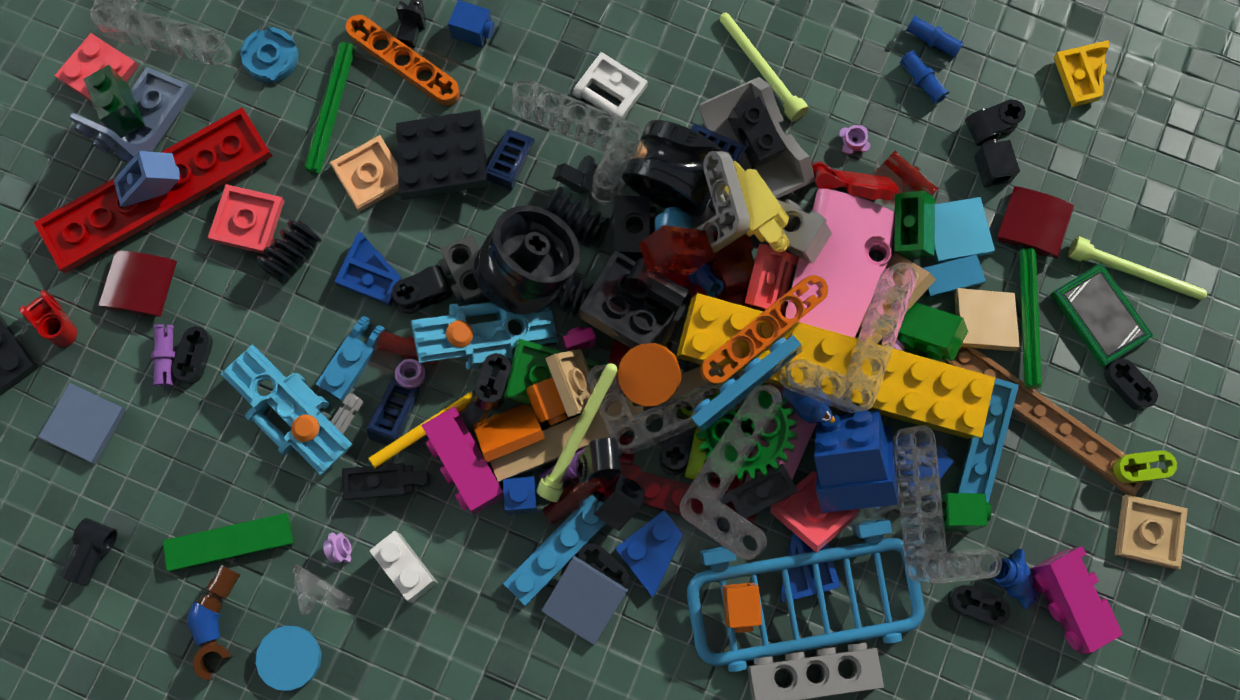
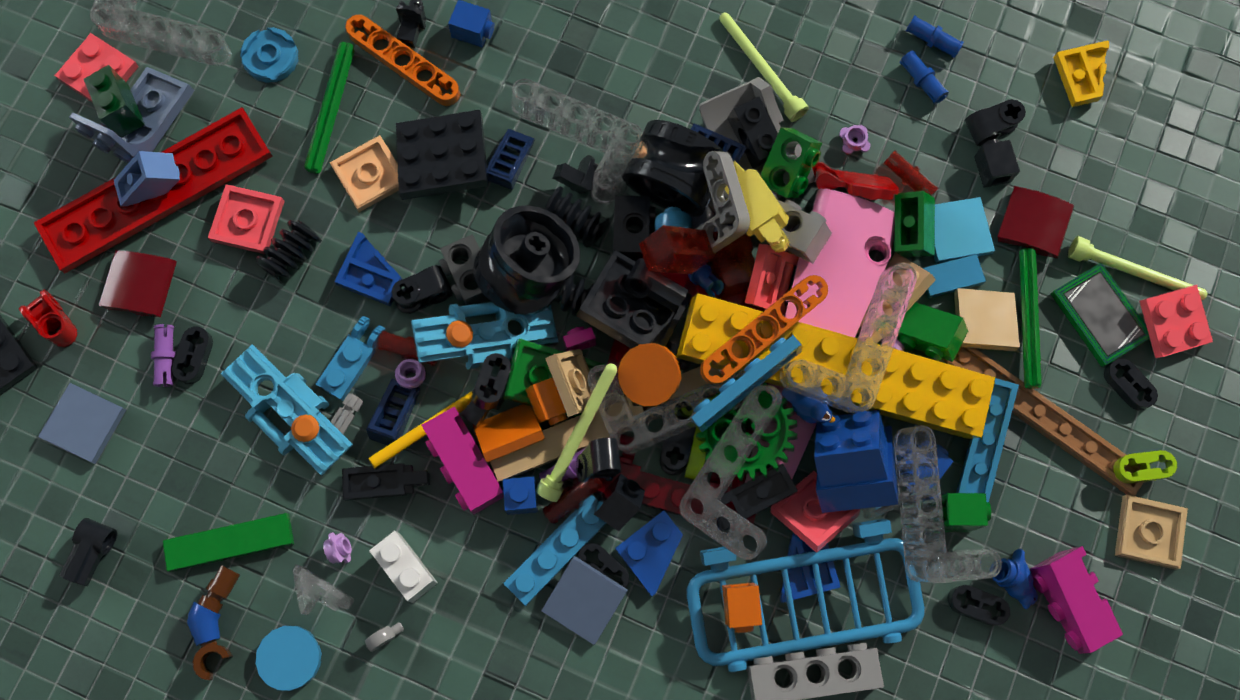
(383, 636): none -> light grey piece
(613, 79): white plate -> none
(783, 159): none -> green brick
(1176, 321): none -> coral plate

